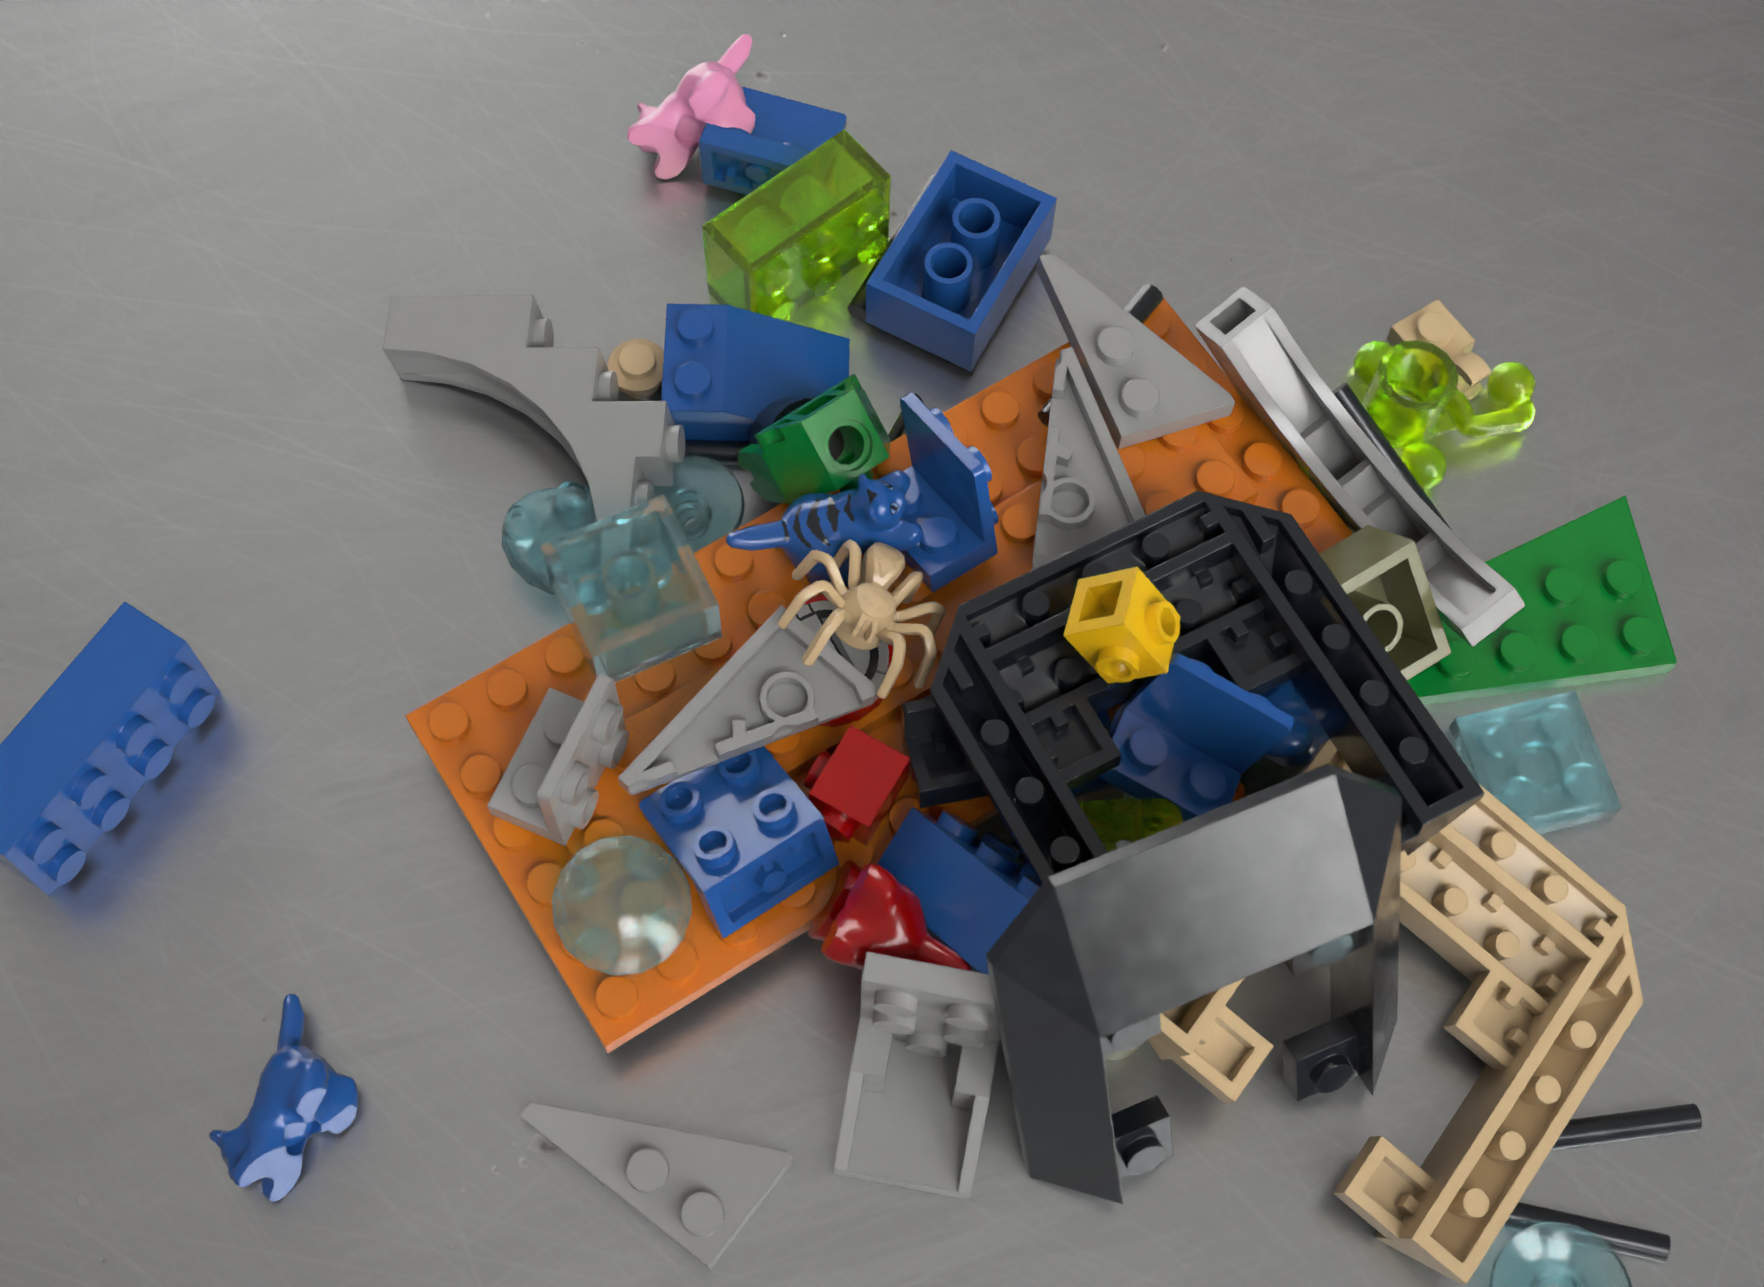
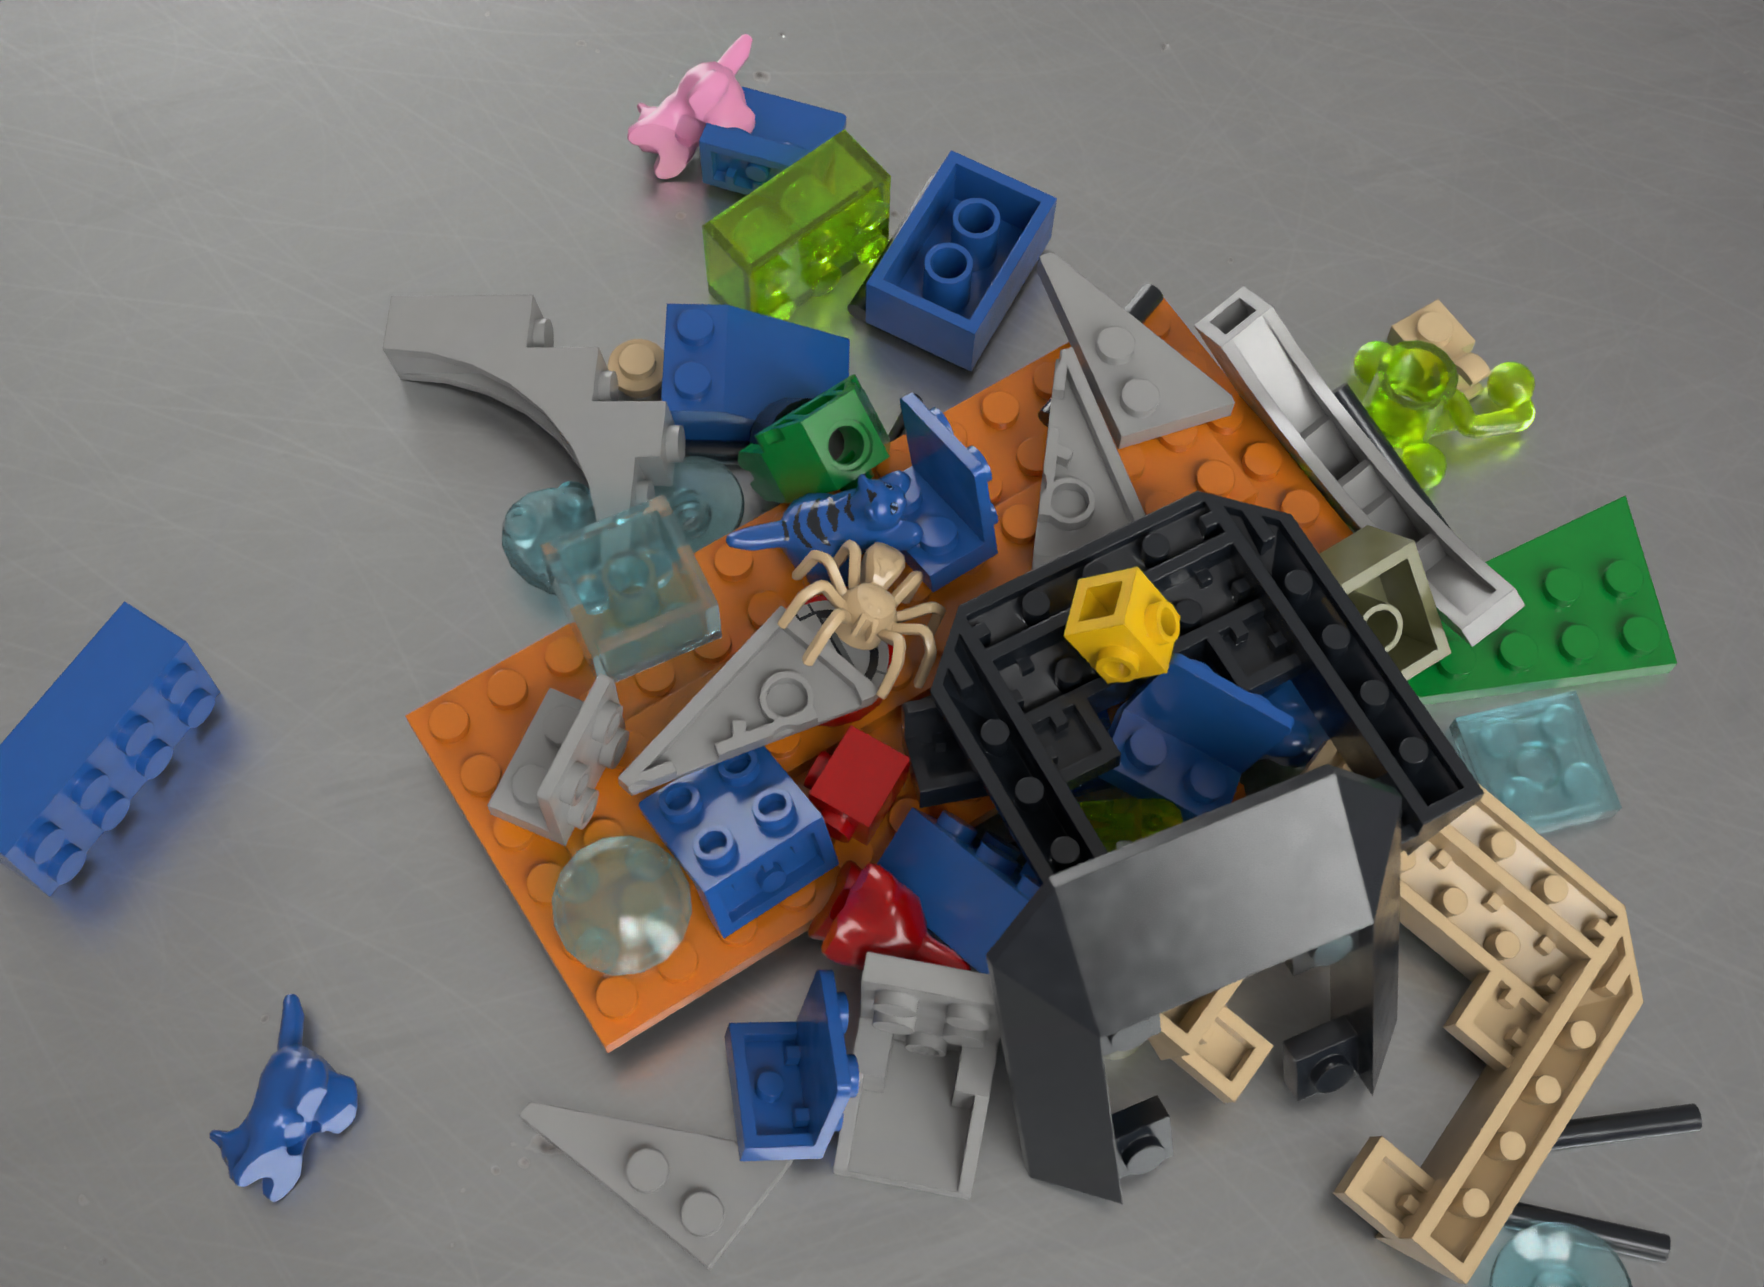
(792, 1077): none -> blue bracket

